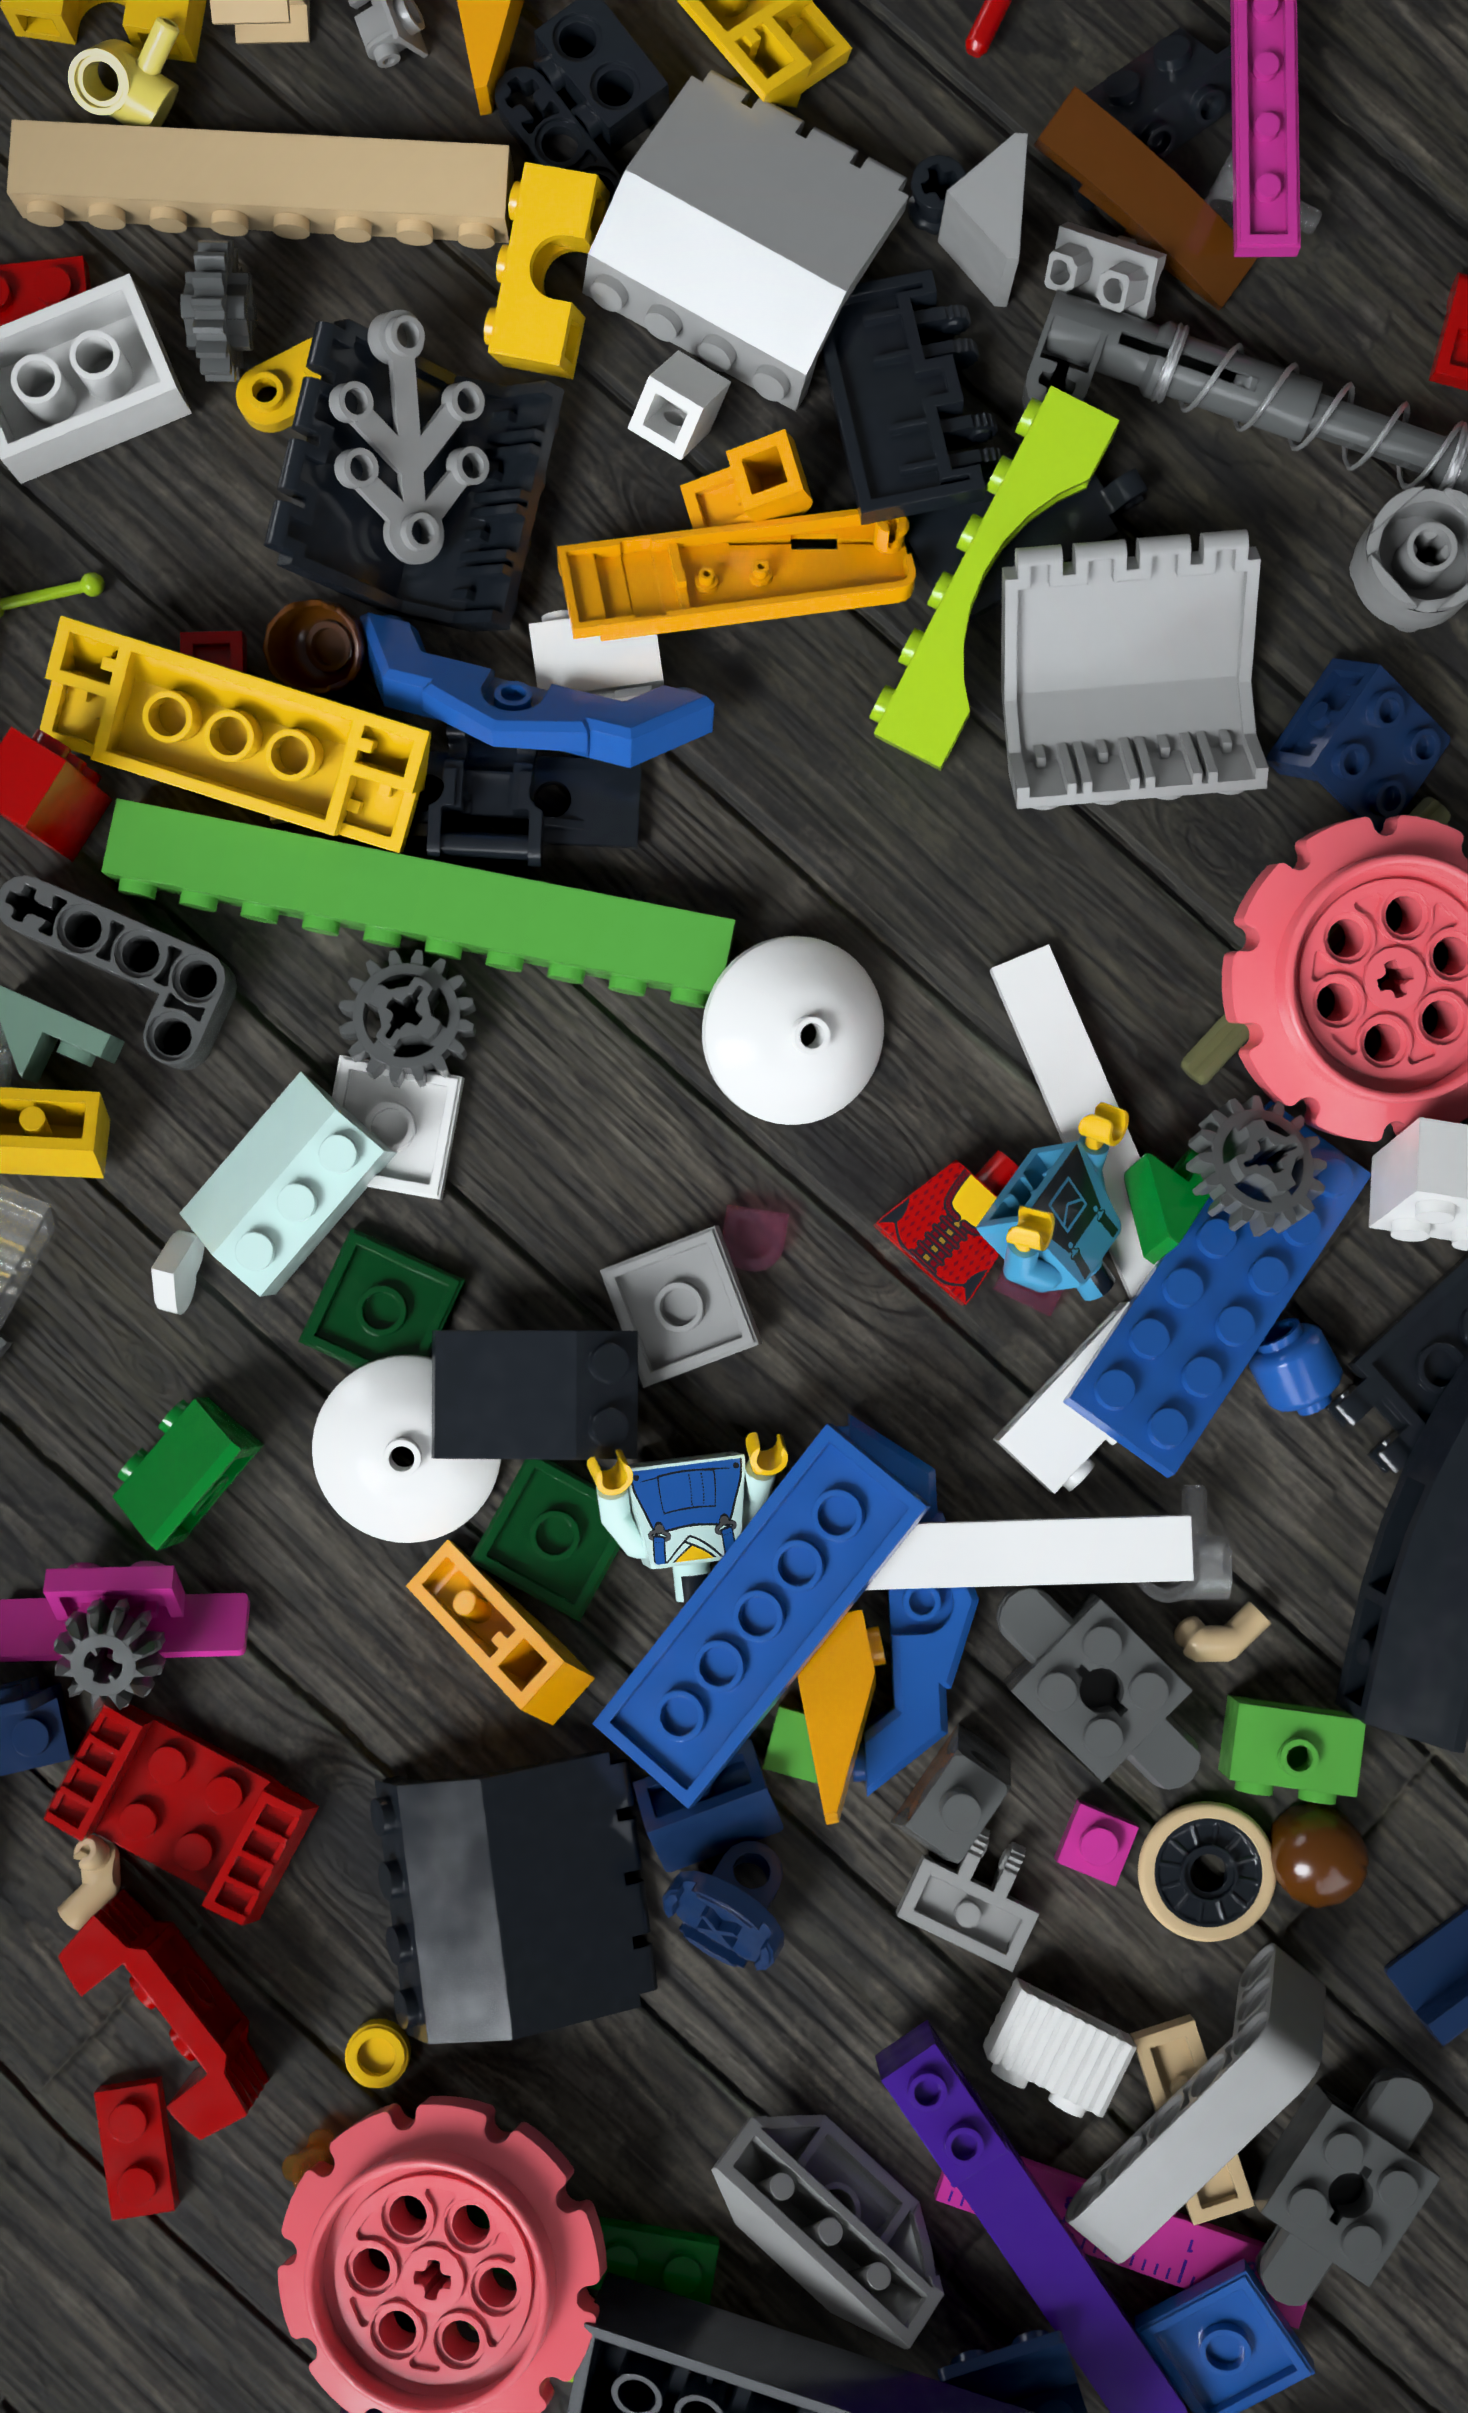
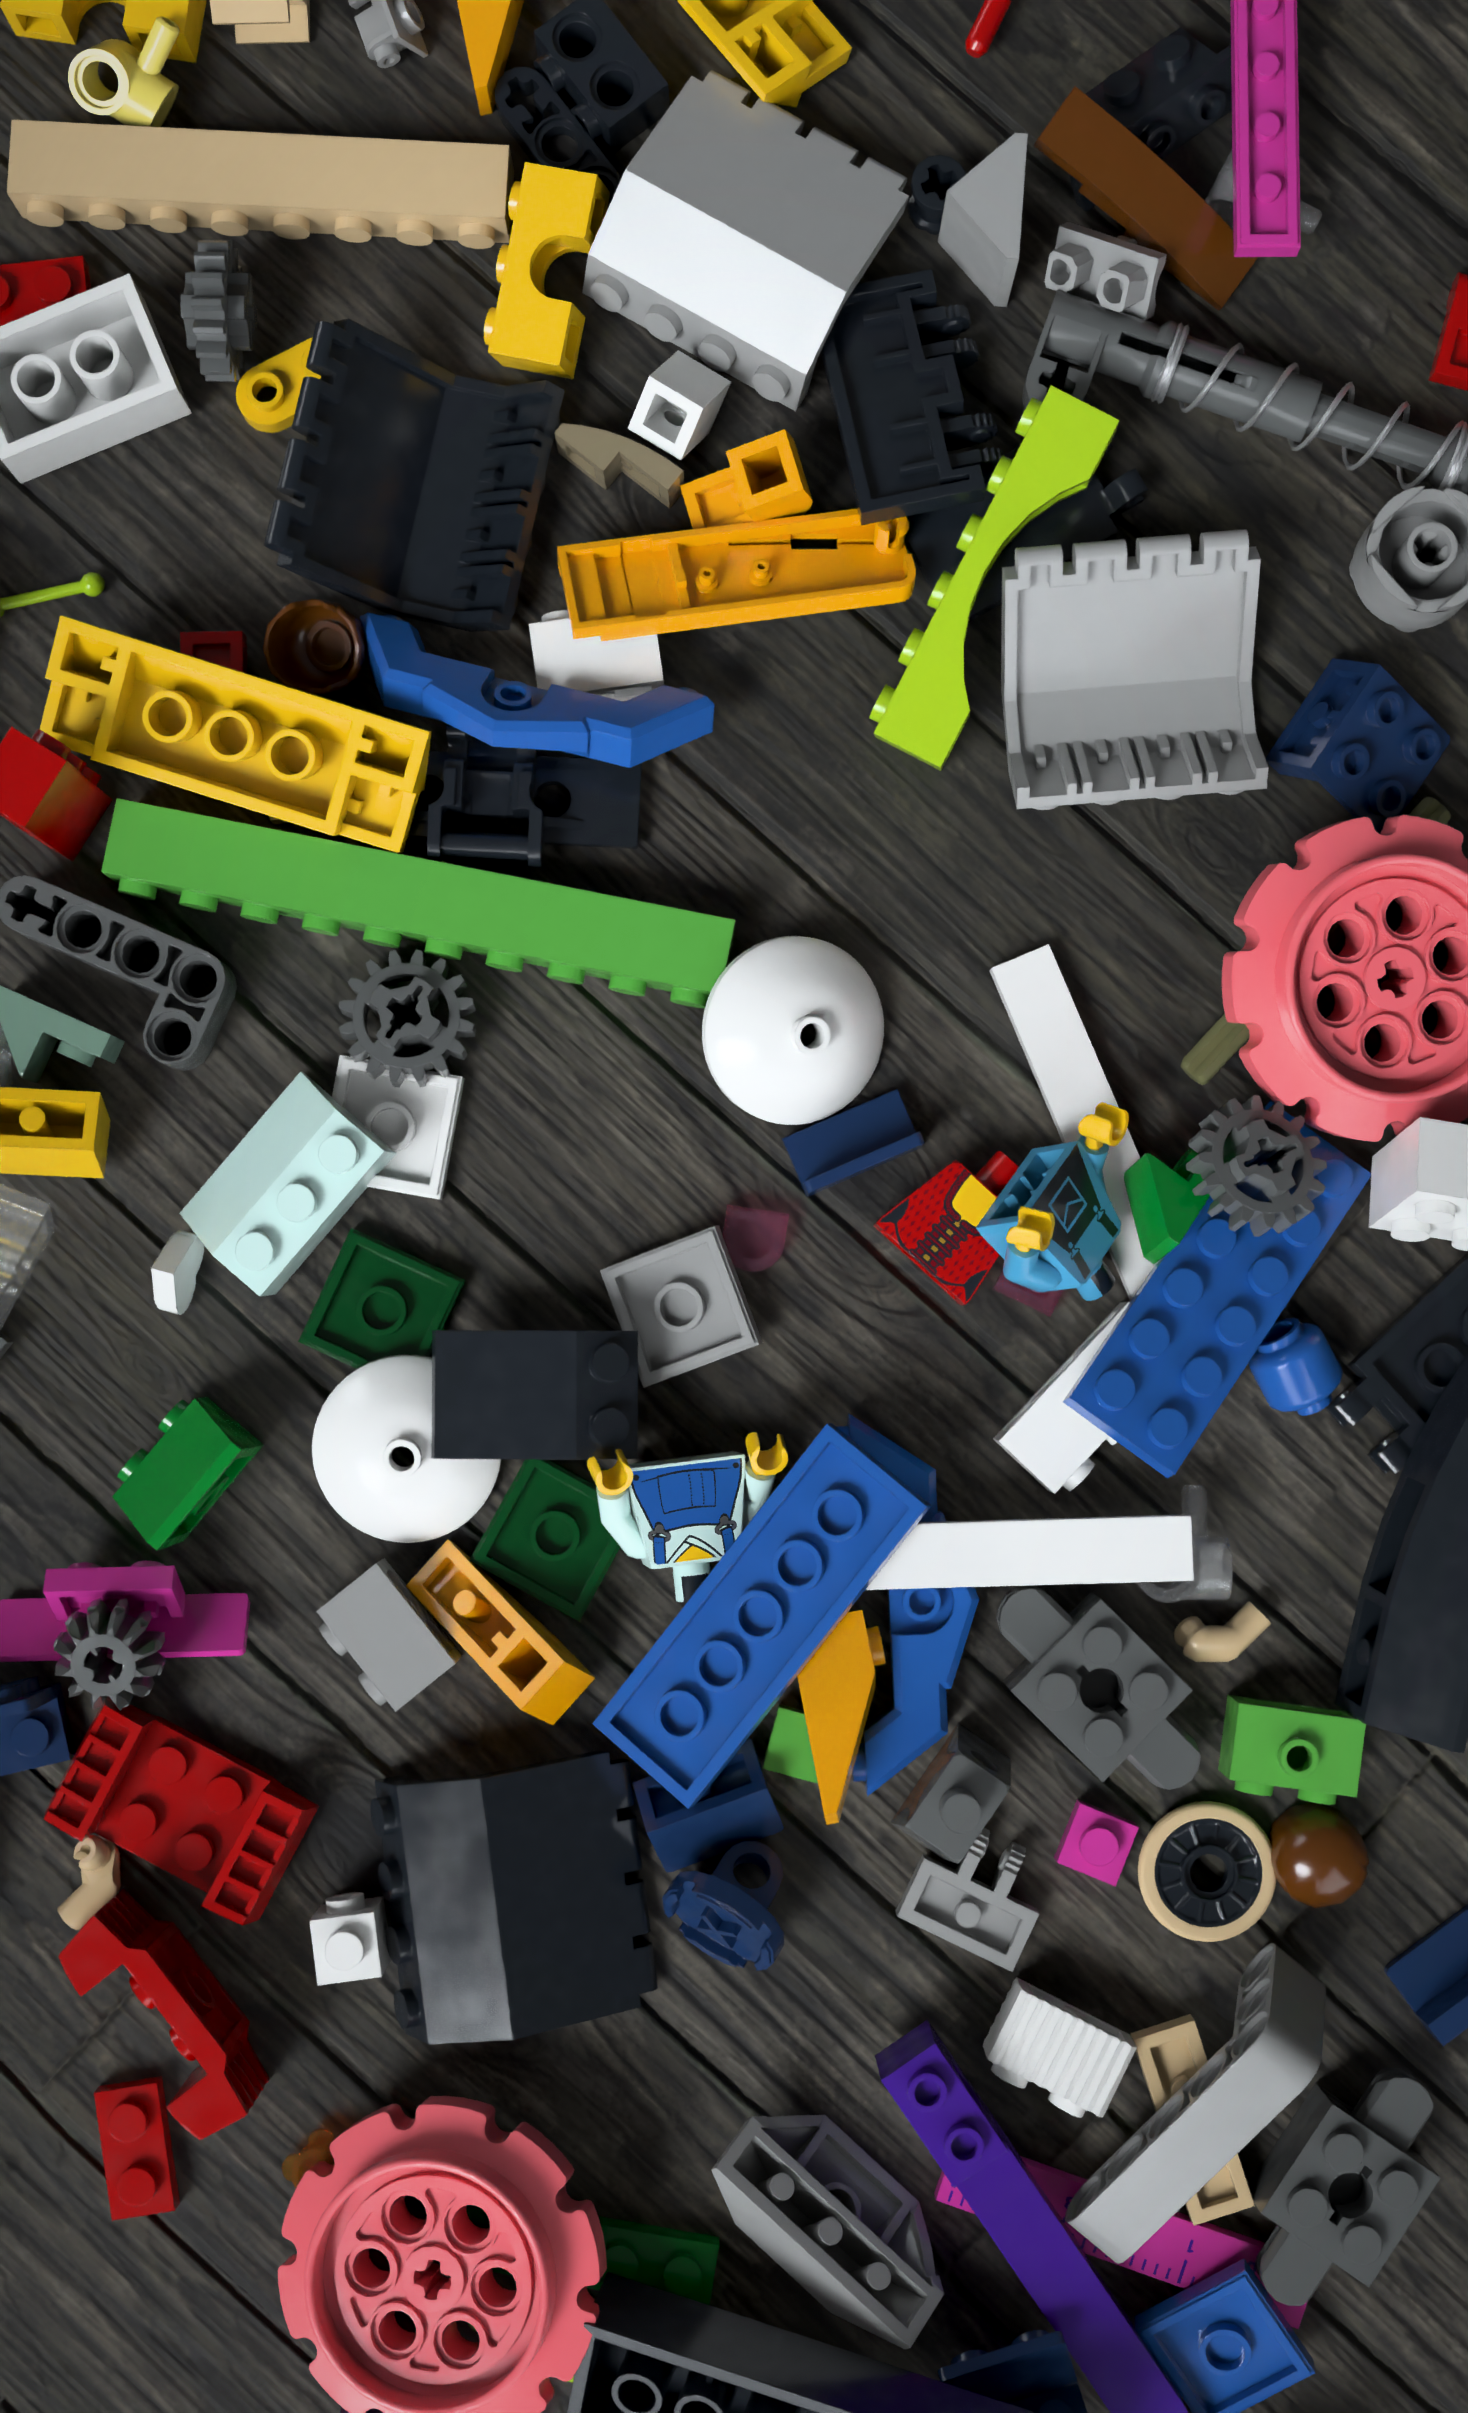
(349, 1938): none -> white brick
(377, 2053): yellow tile -> none
(387, 1636): none -> light grey brick
(407, 448): light grey plant -> none
(607, 454): none -> dark tan slope
(852, 1143): none -> dark blue panel

